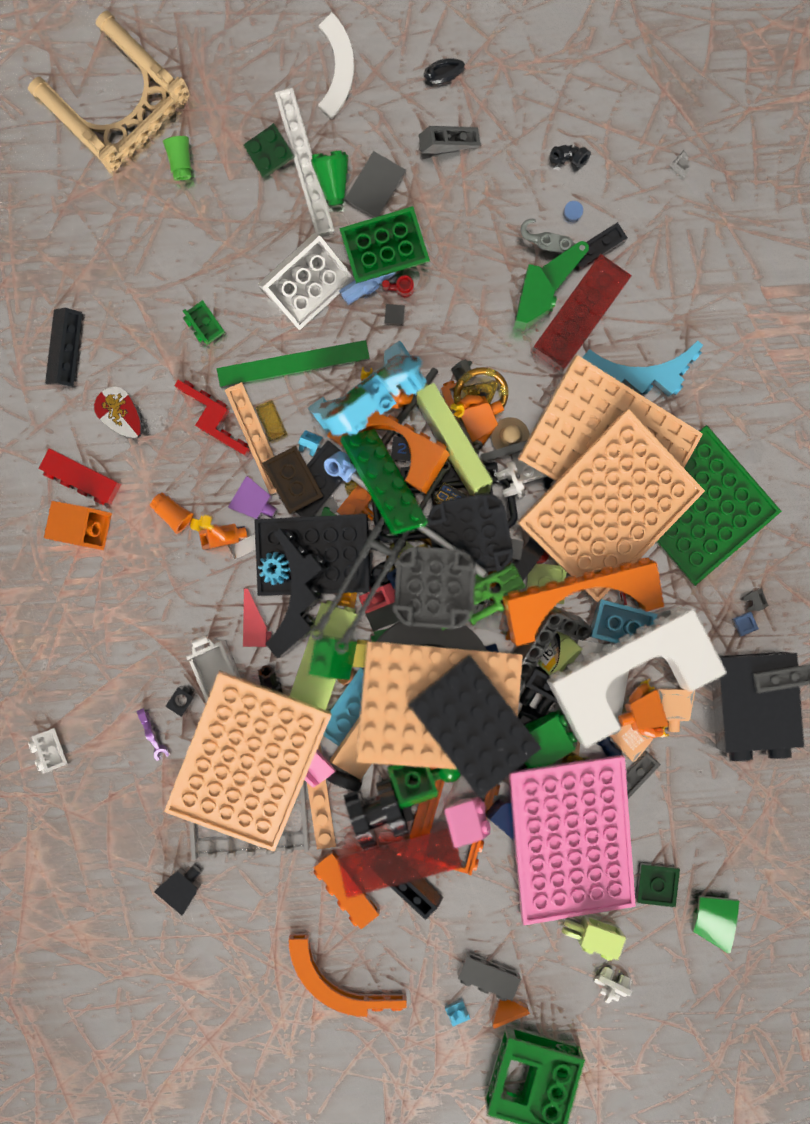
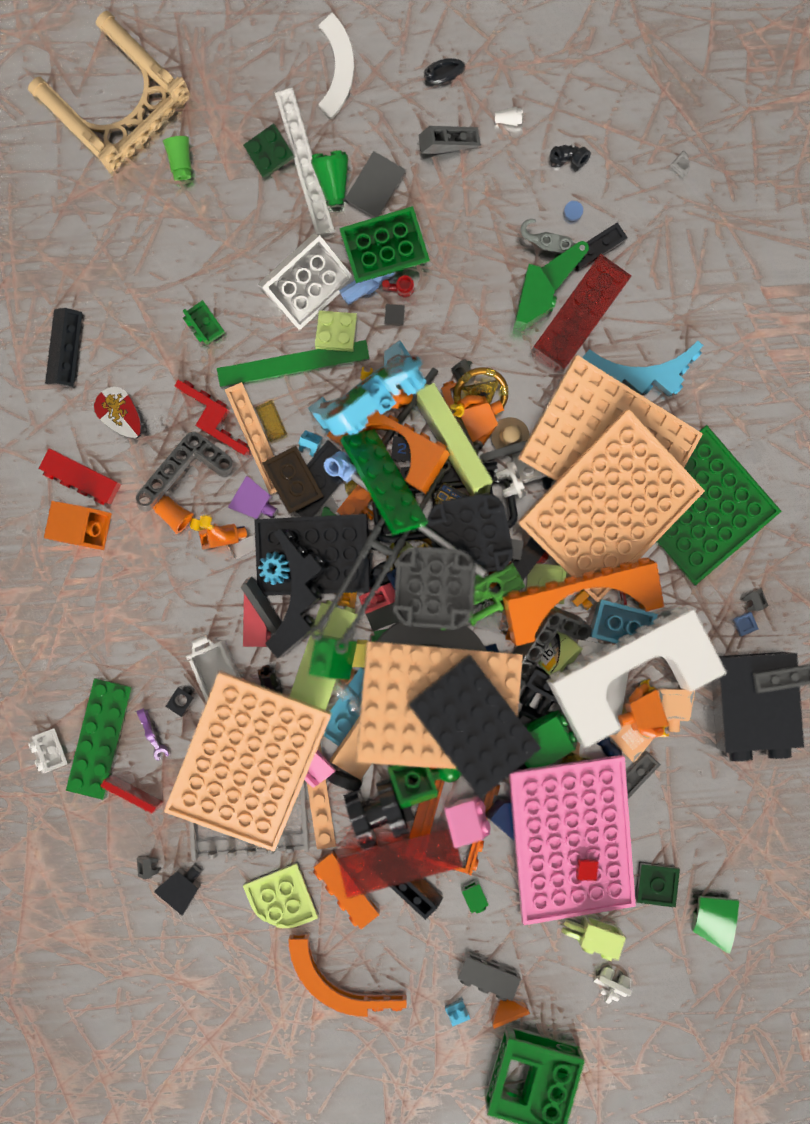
(99, 738): none -> green plate
(131, 794): none -> red tile
(144, 867): none -> dark grey tile
(180, 465): none -> dark grey beam
(261, 604): none -> dark grey tile
(281, 898): none -> yellowish green plate
(336, 331): none -> yellowish green plate
(346, 692): none -> clear slope
(475, 897): none -> green brick
(510, 116): none -> white cone
(581, 598): none -> light orange tile
(587, 869): none -> red tile

